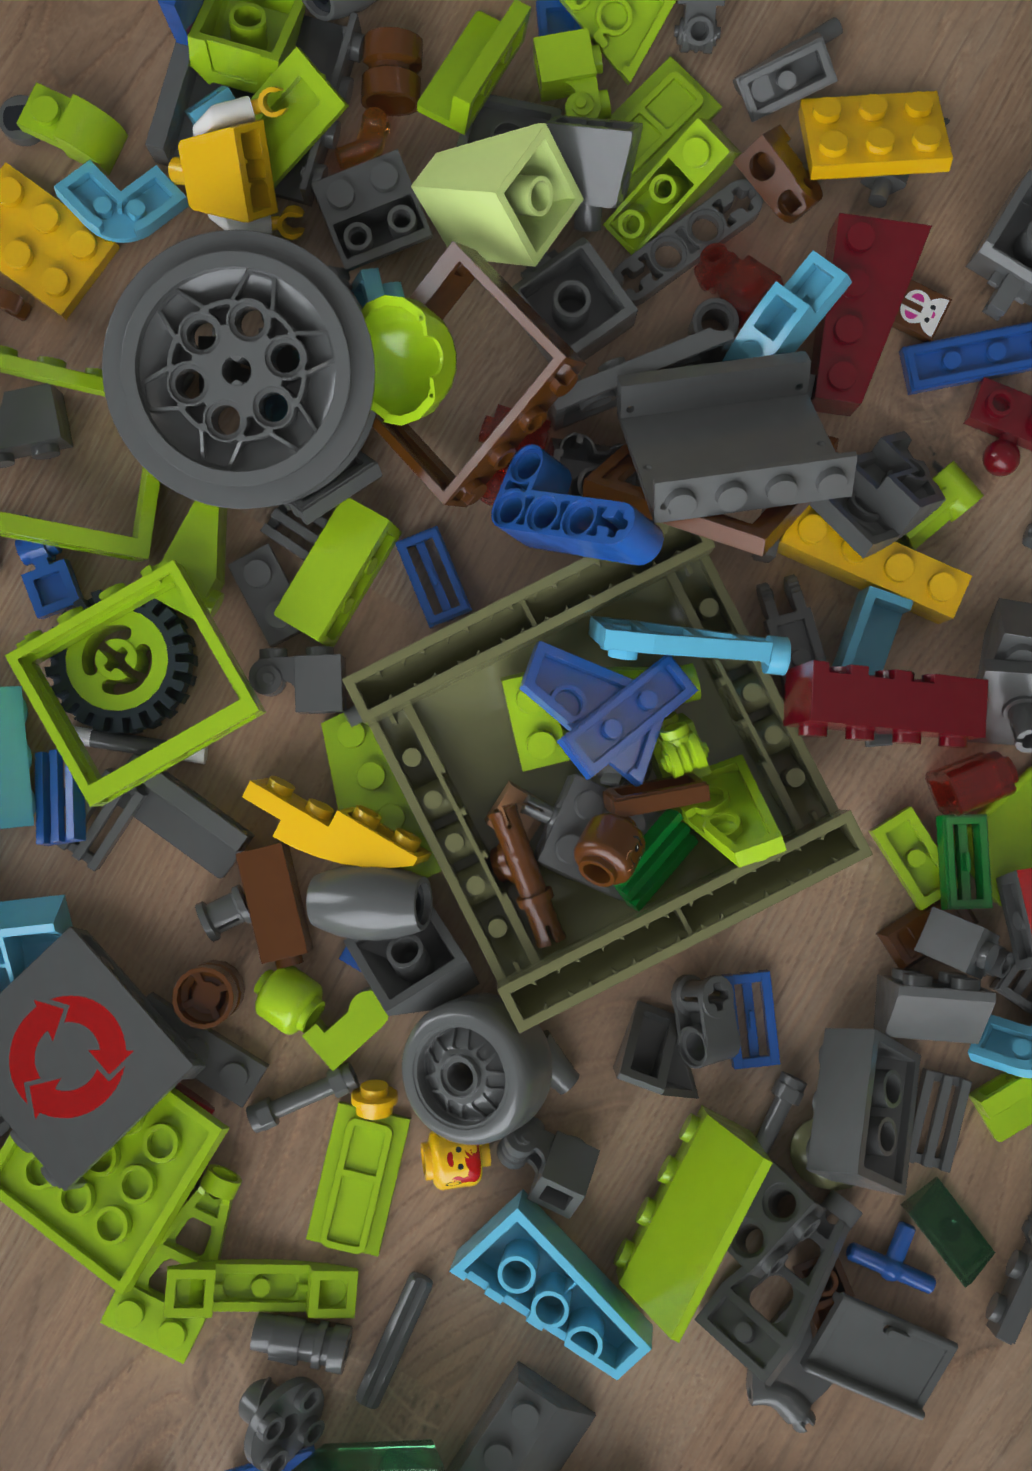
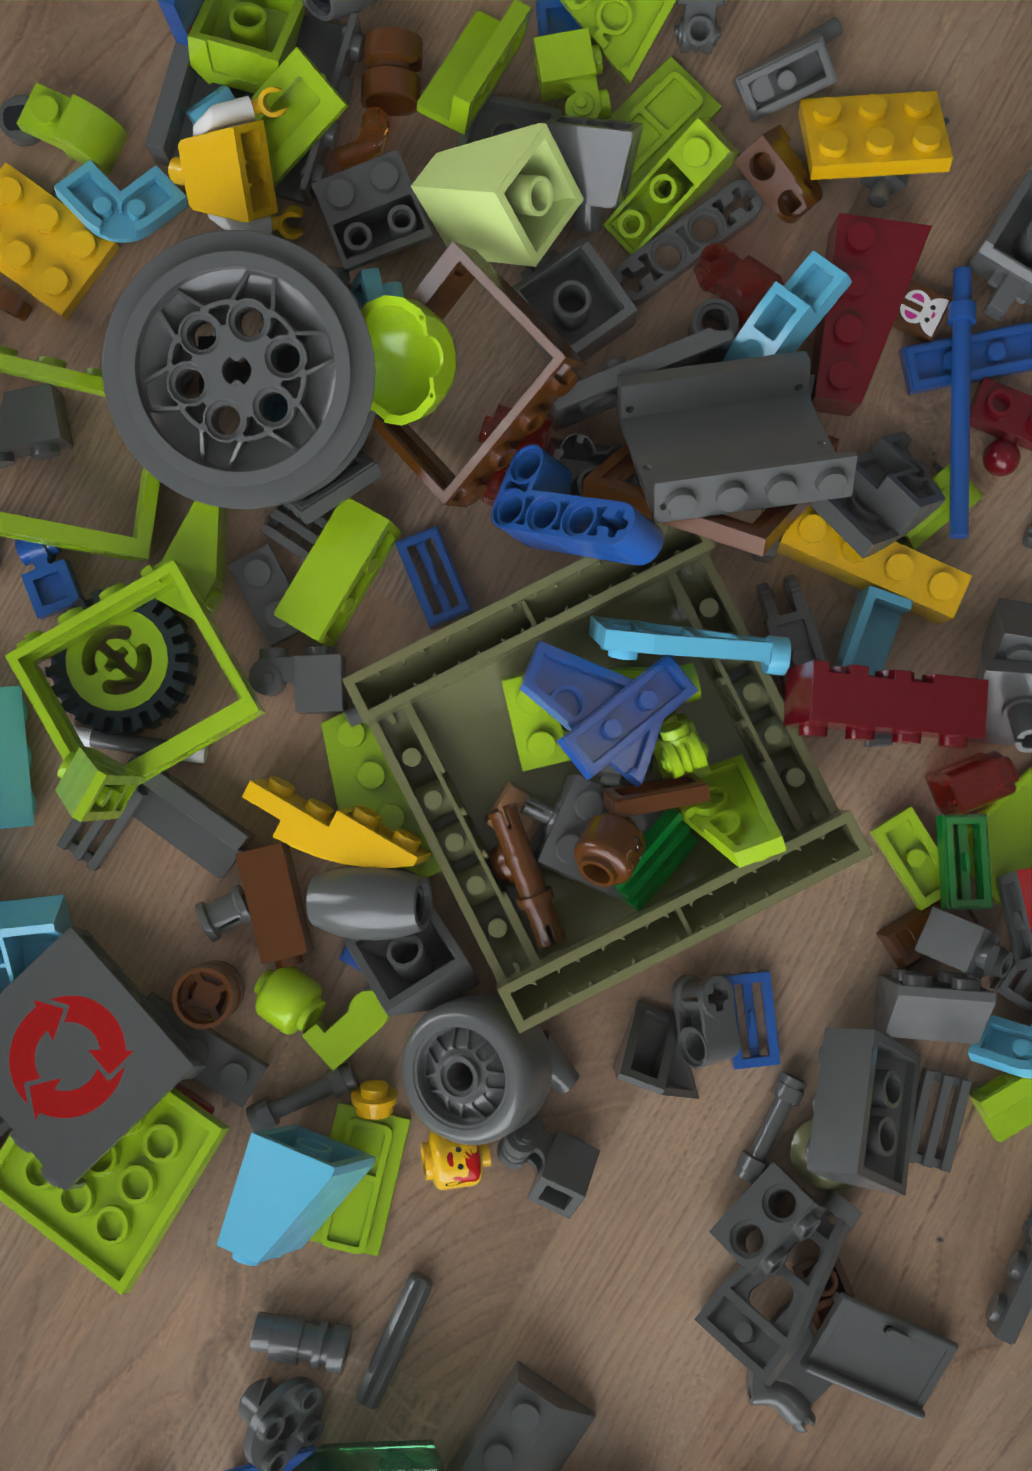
(51, 799): blue tile -> none
(95, 785): none -> lime slope
(141, 1310): lime plate -> none
(260, 1286): lime slope -> none
(287, 1191): none -> medium azure slope
(546, 1277): medium azure wedge -> none
(691, 1219): lime slope -> none
(892, 1265): blue piece -> none
(949, 1231): clear green slope -> none
(961, 318): none -> blue bar

